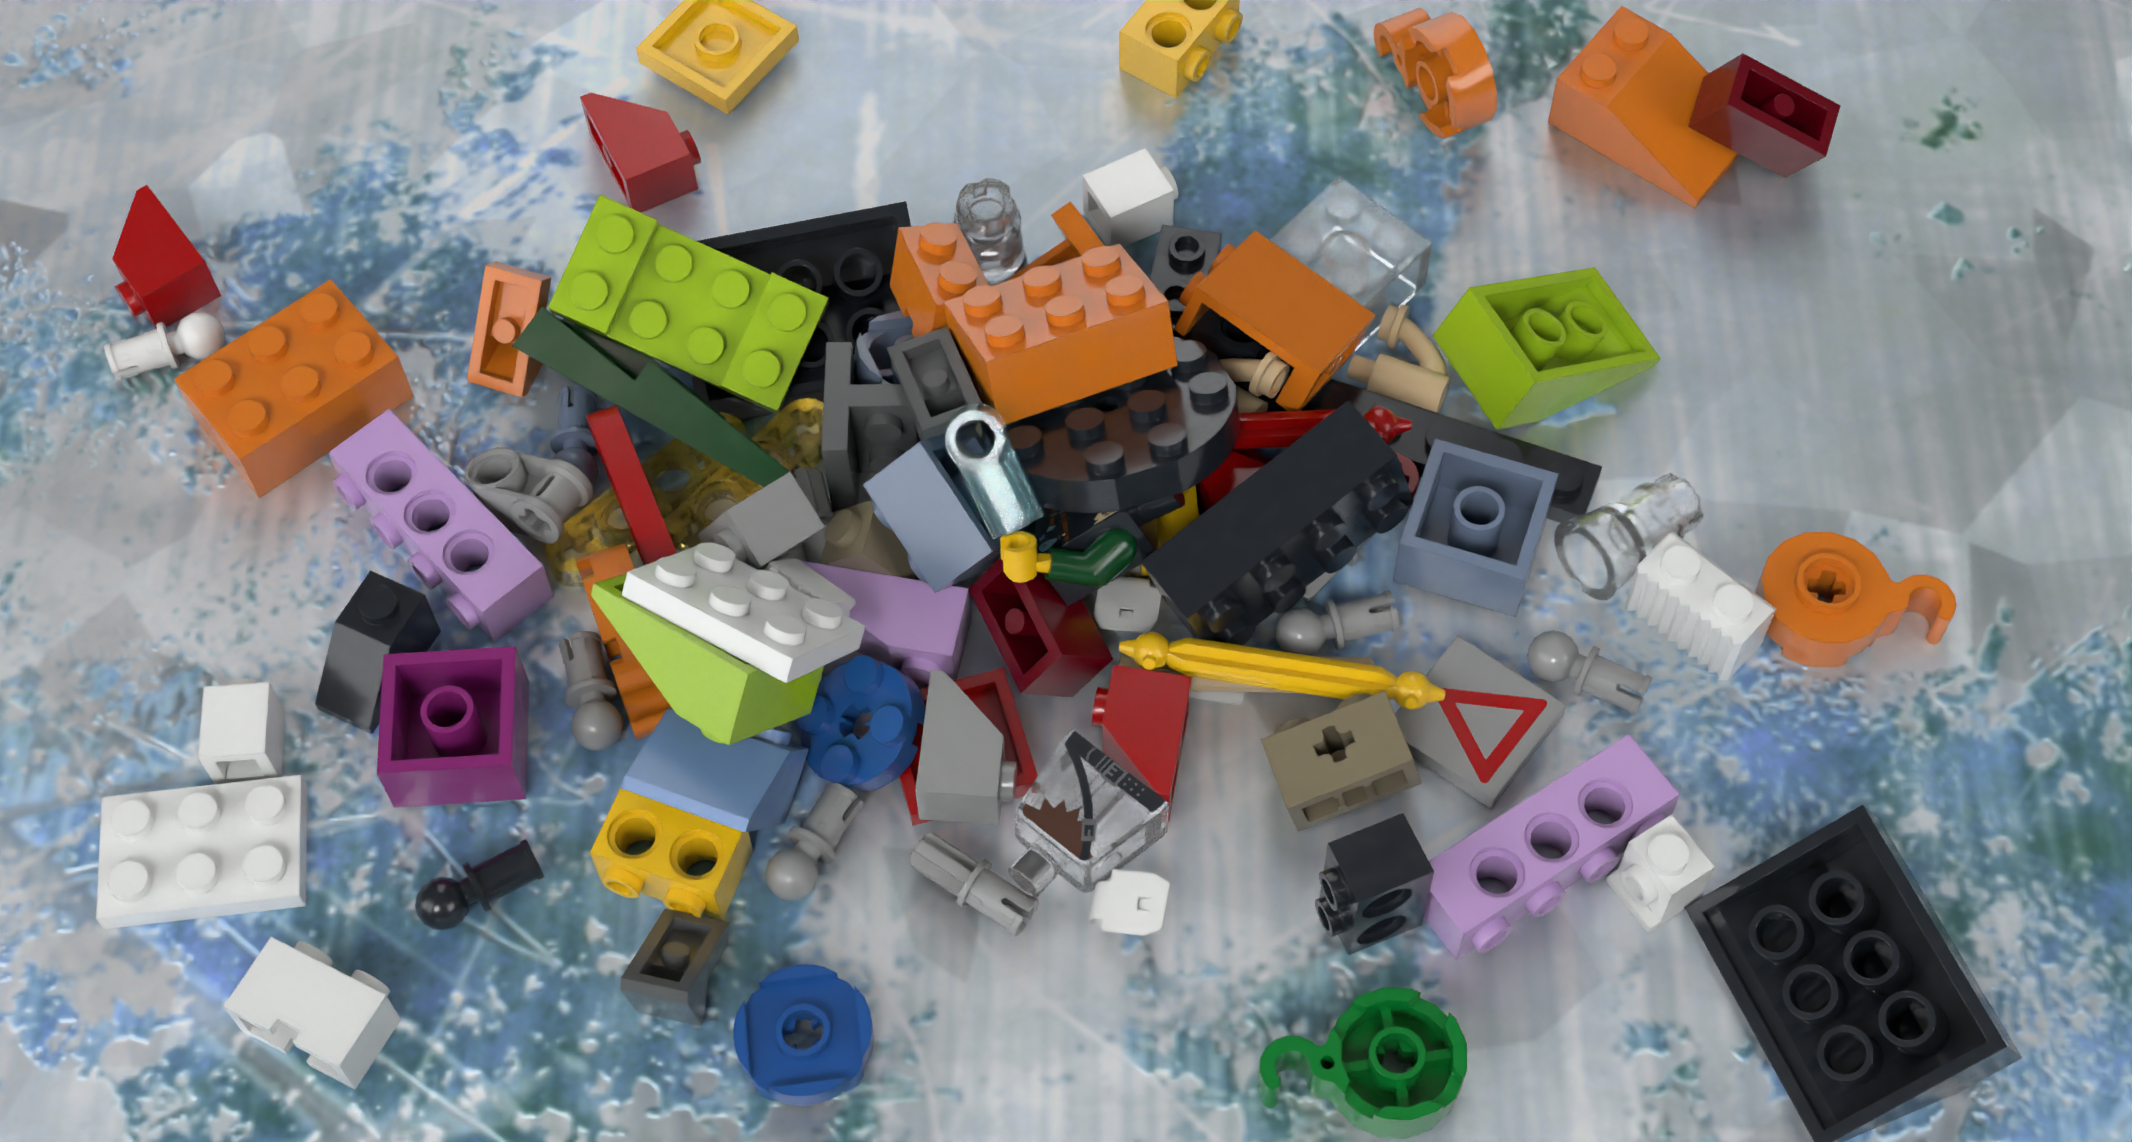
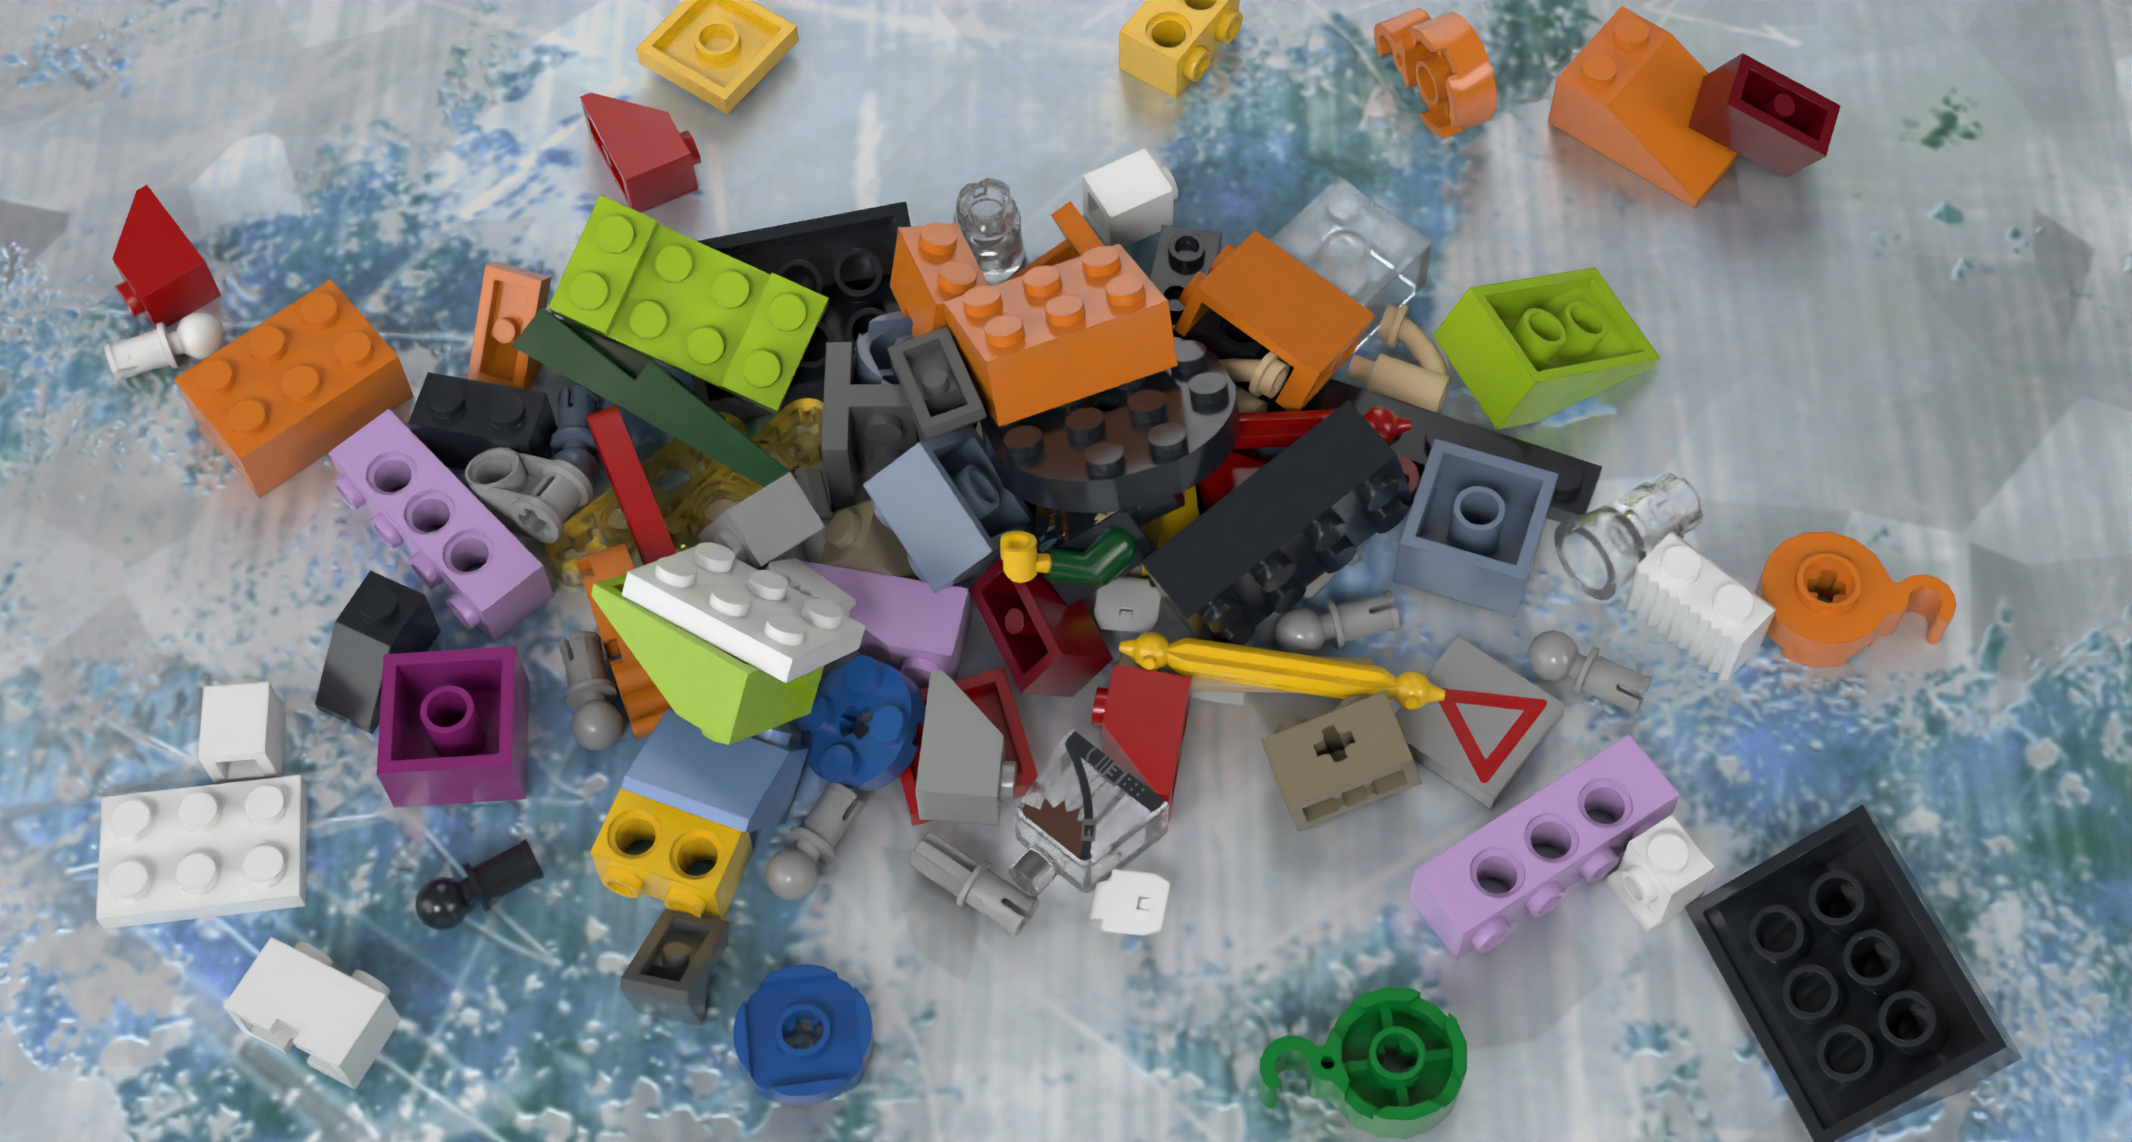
(468, 416): none -> black brick
(995, 475): clear light blue piece -> none
(1374, 884): black brick -> none

